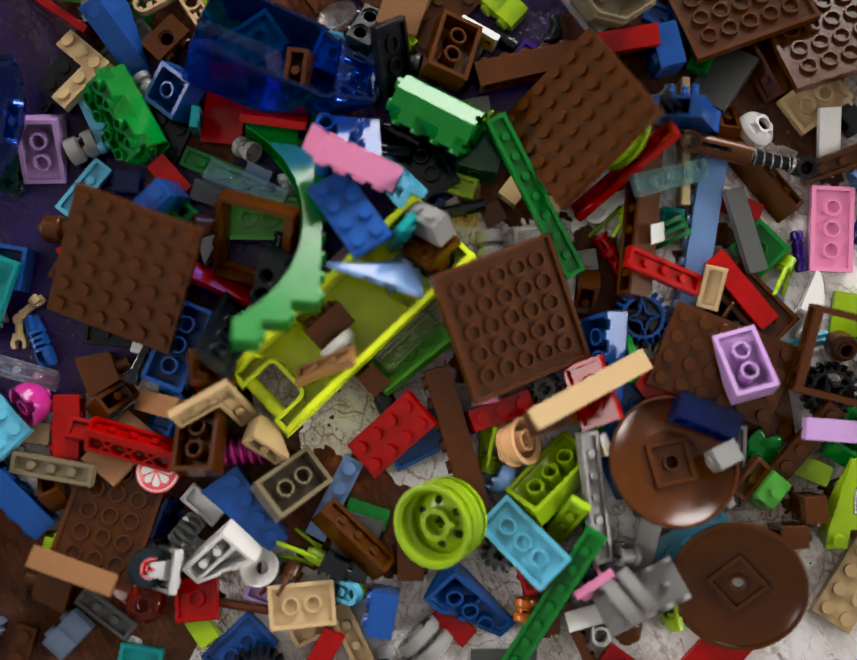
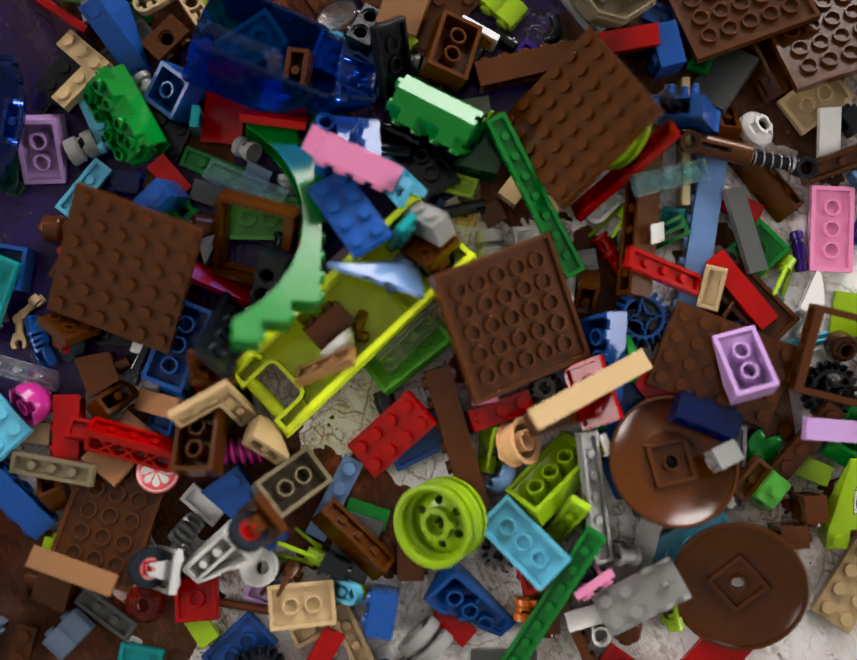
(67, 334): none -> reddish brown plate
(166, 519): clear blue slope -> none
(255, 525): none -> plate
(358, 327): none -> pearl gold arm
(372, 379): reddish brown panel -> none
(629, 596): light grey wheel -> none

